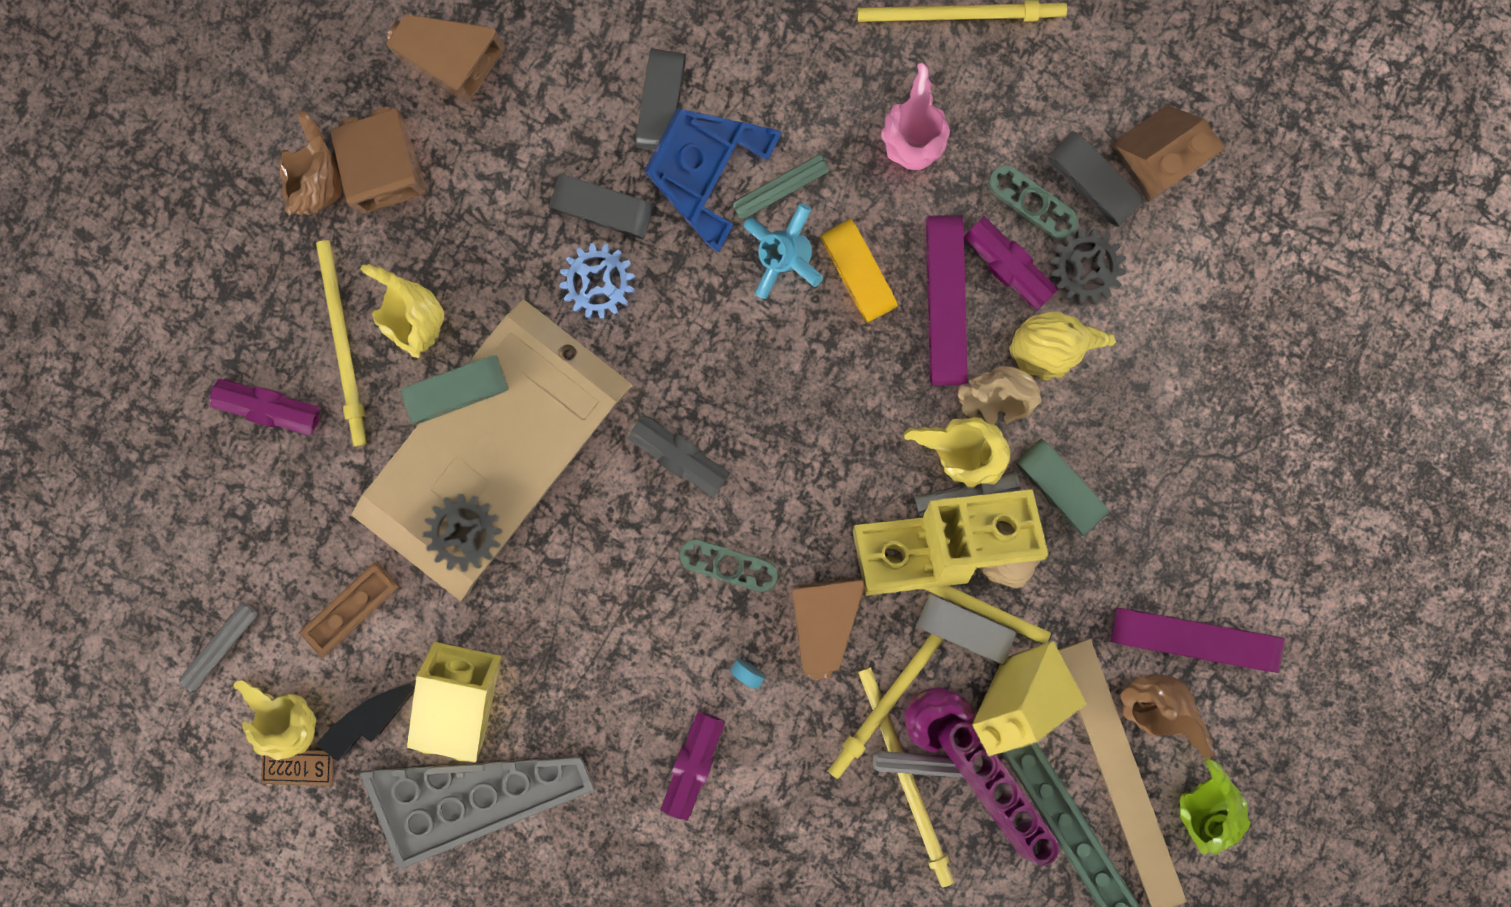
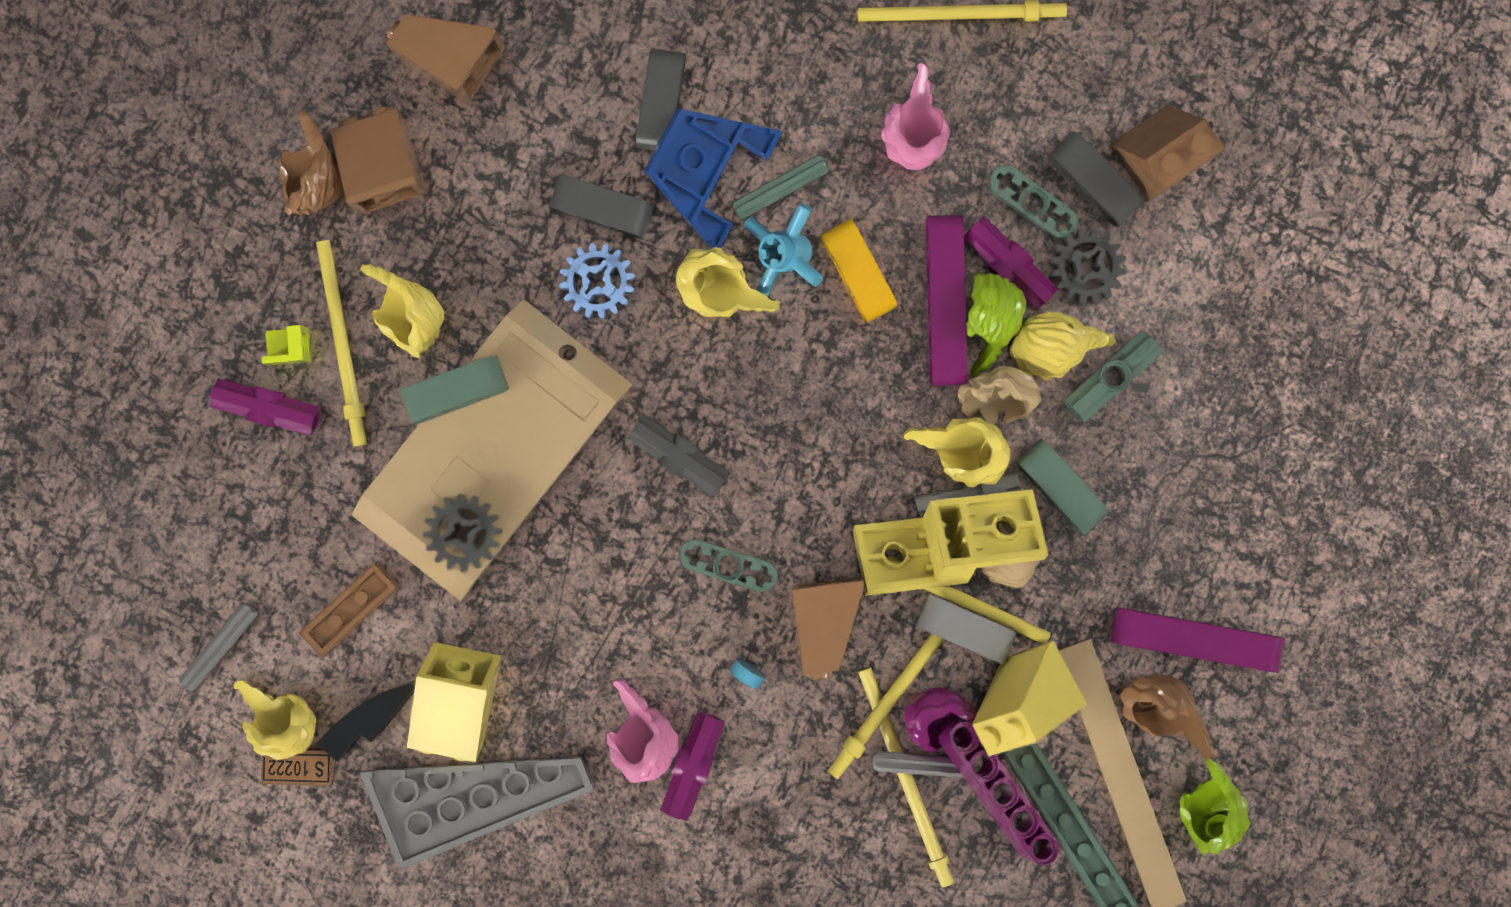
(287, 346): none -> neon yellow panel
(644, 742): none -> bright pink hair
(717, 285): none -> light yellow hair
(994, 316): none -> lime hair
(1128, 361): none -> sand green piece

